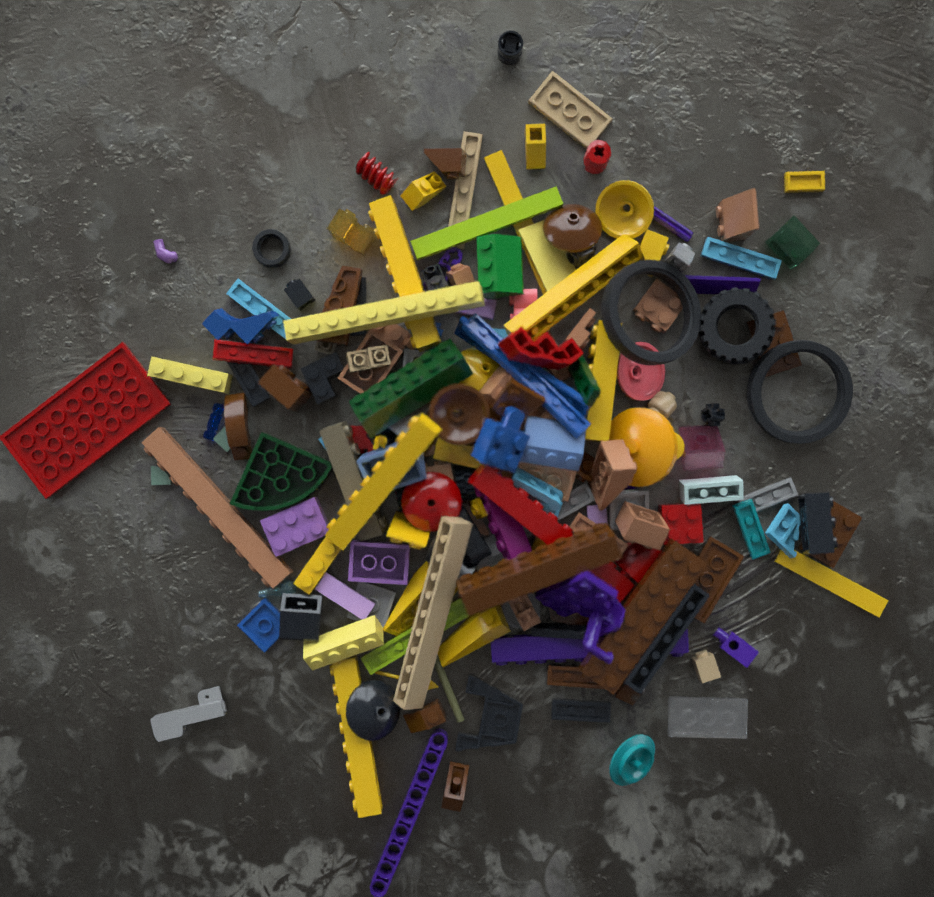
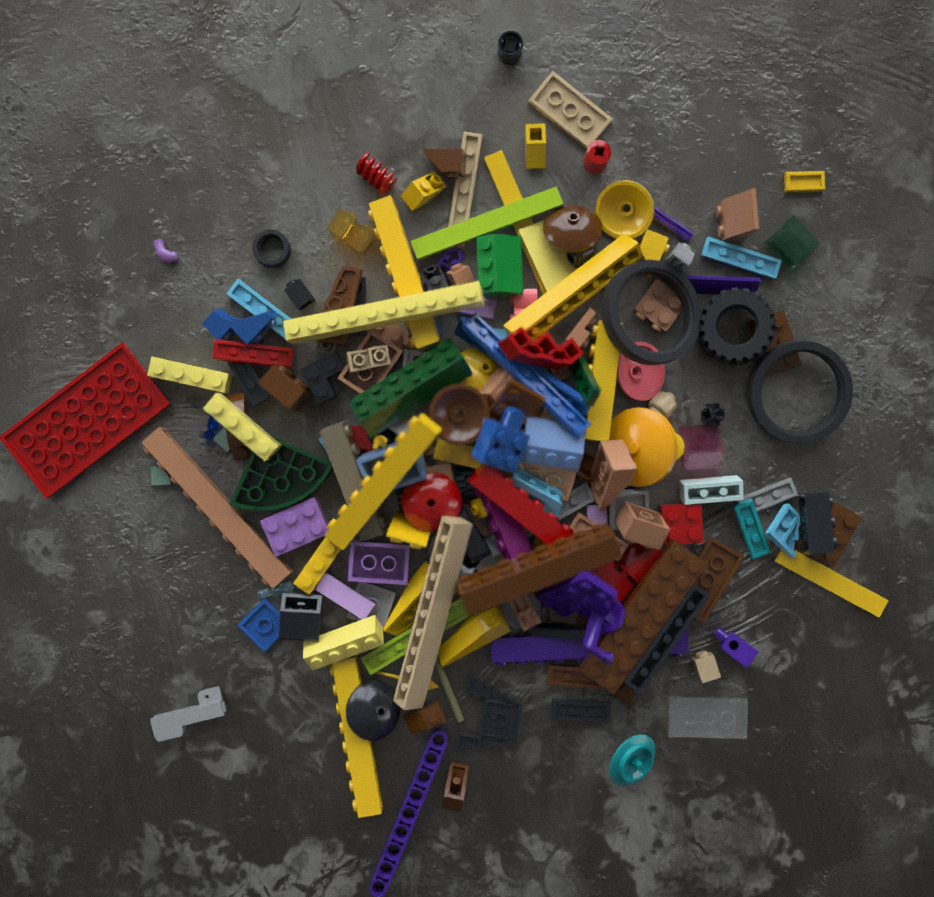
(242, 426): none -> light yellow brick

